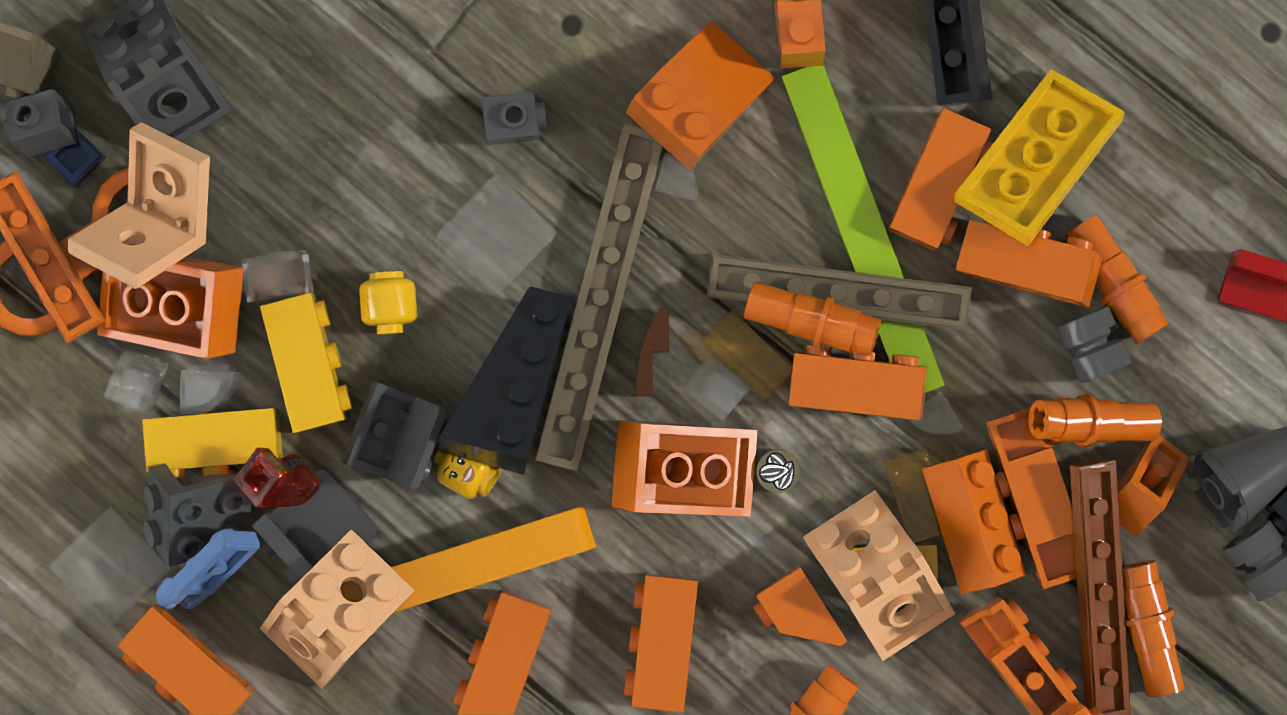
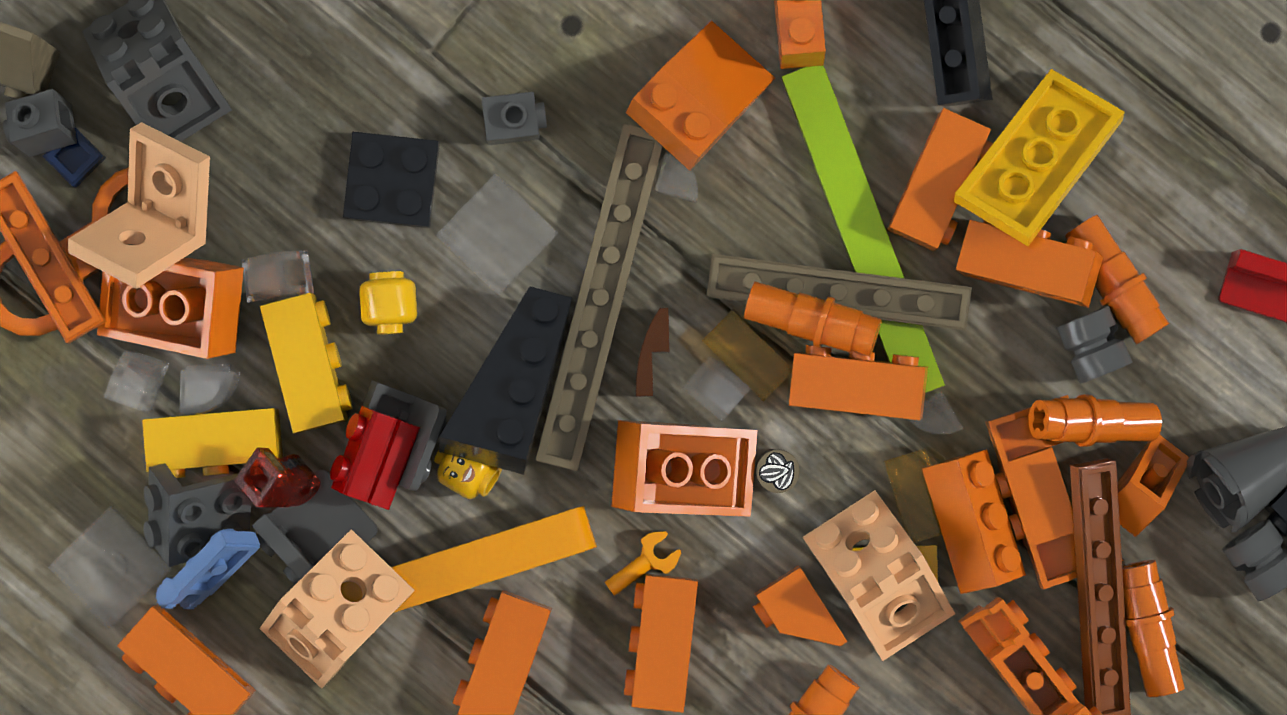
(373, 457): none -> red brick
(391, 179): none -> black plate
(643, 563): none -> light orange bar

